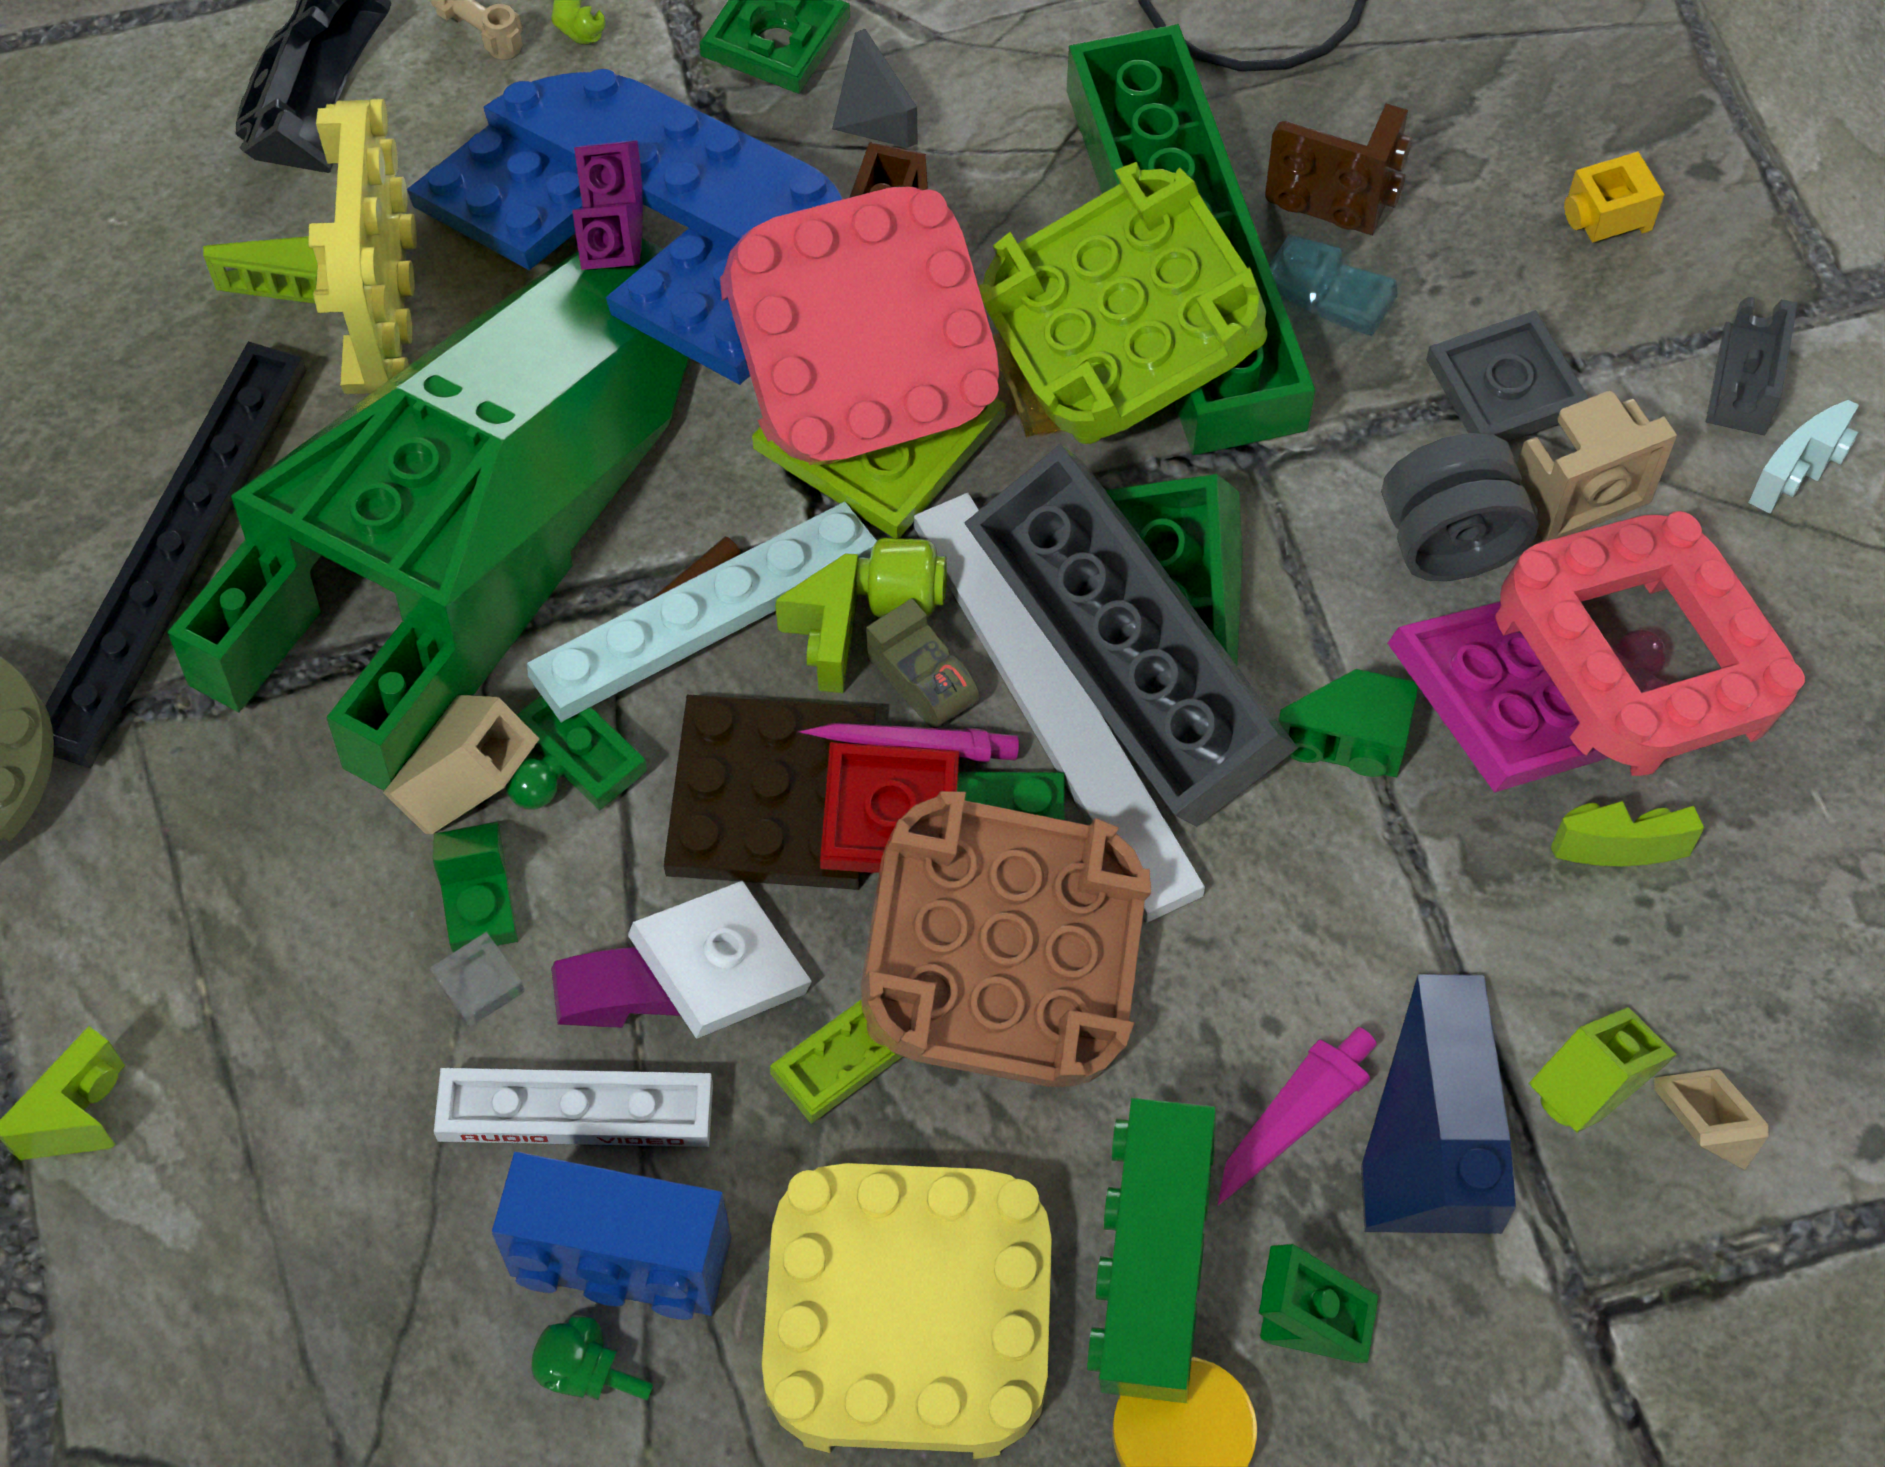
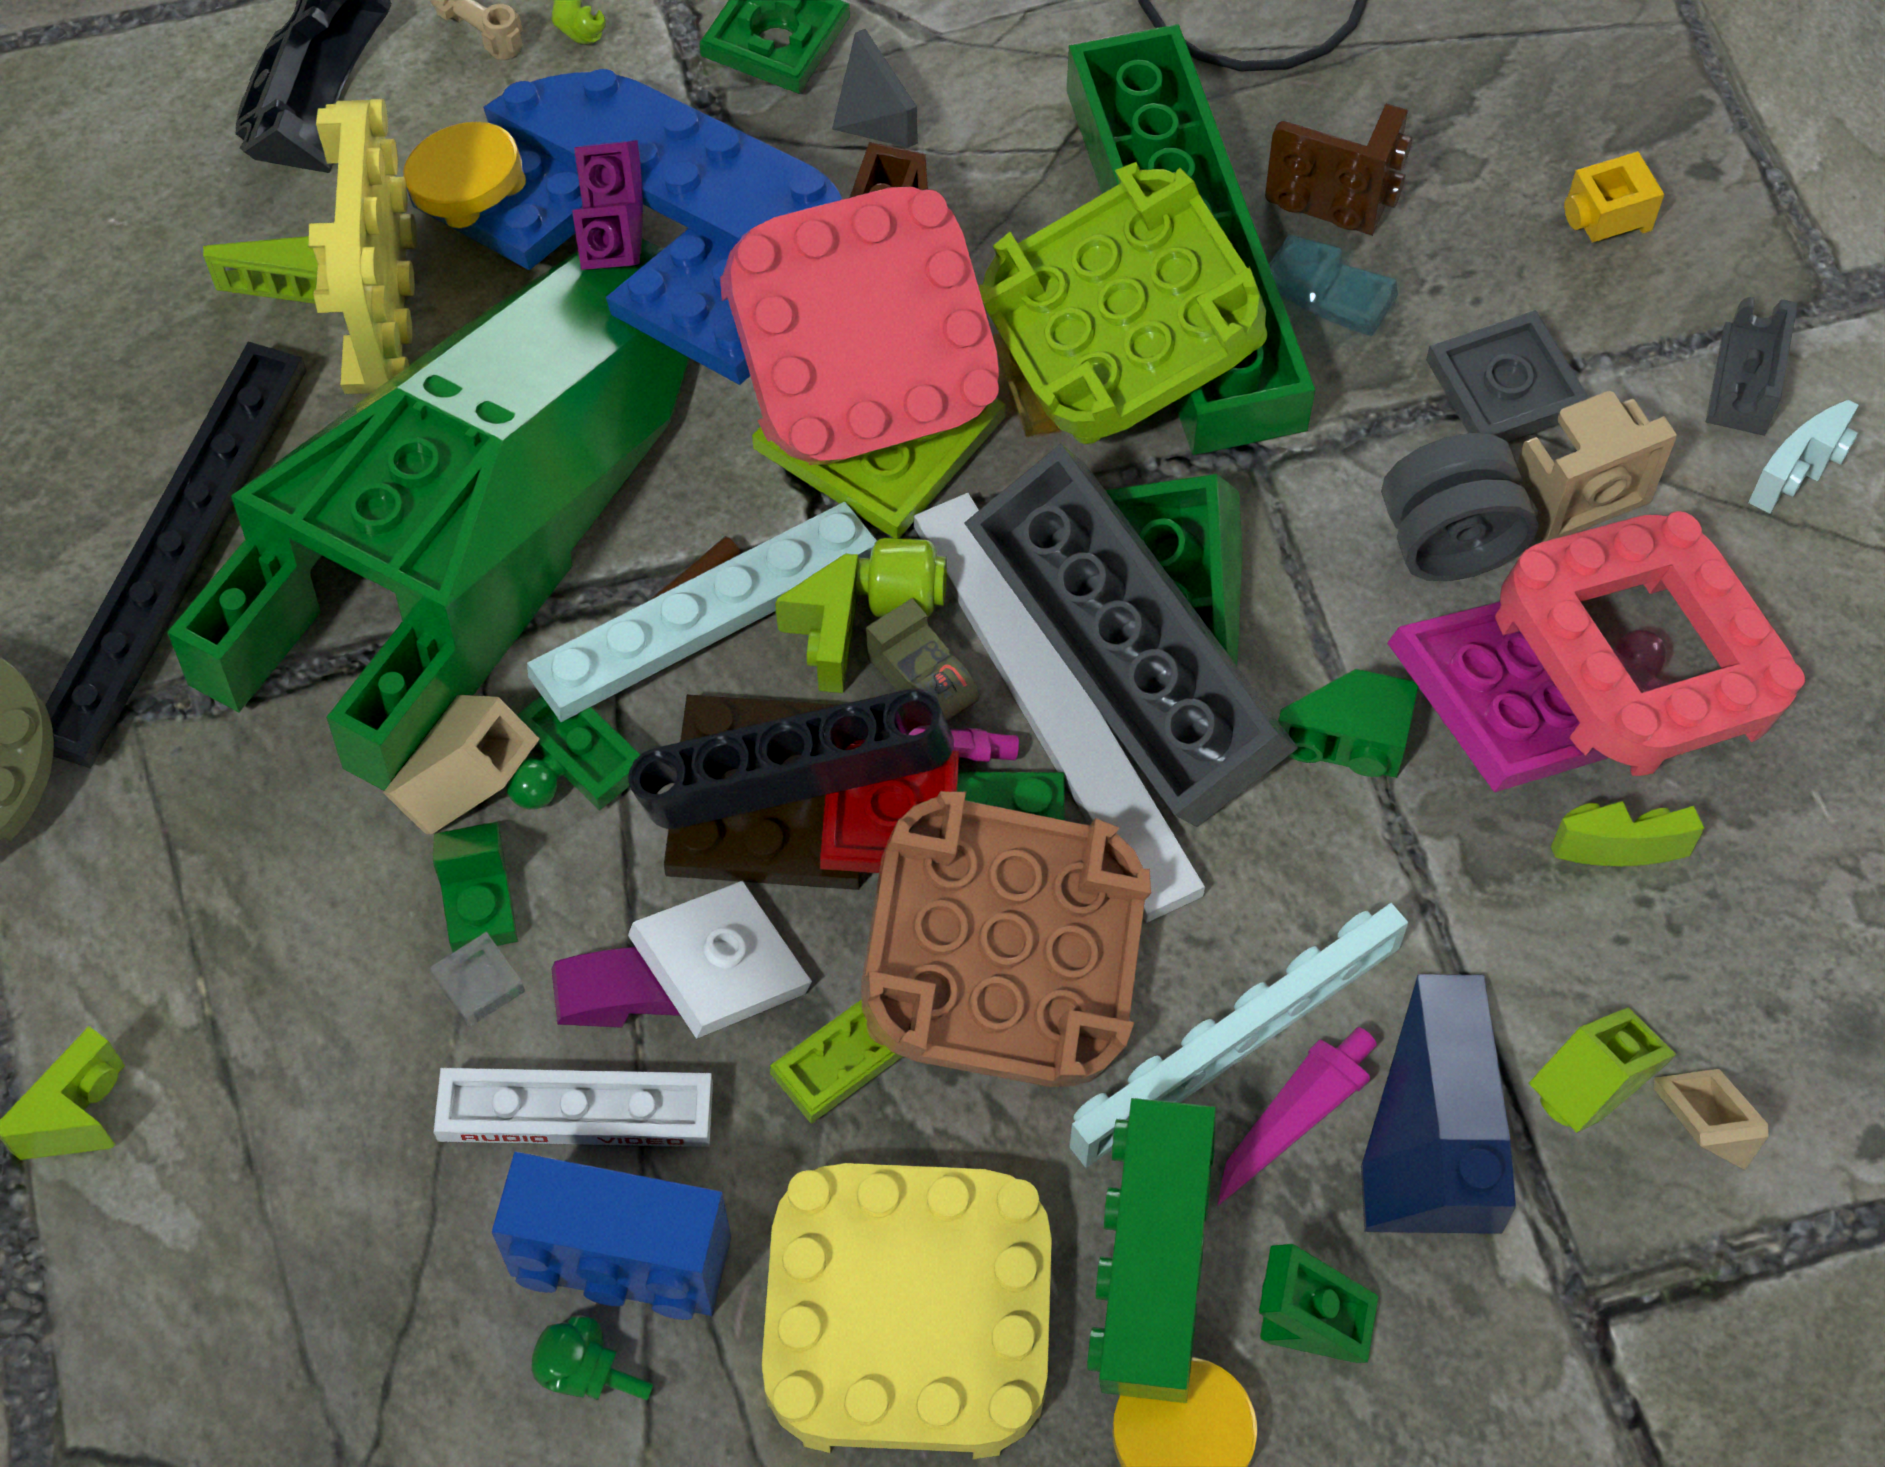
(463, 171): none -> yellow tile
(820, 770): none -> black beam
(1257, 1018): none -> light aqua plate

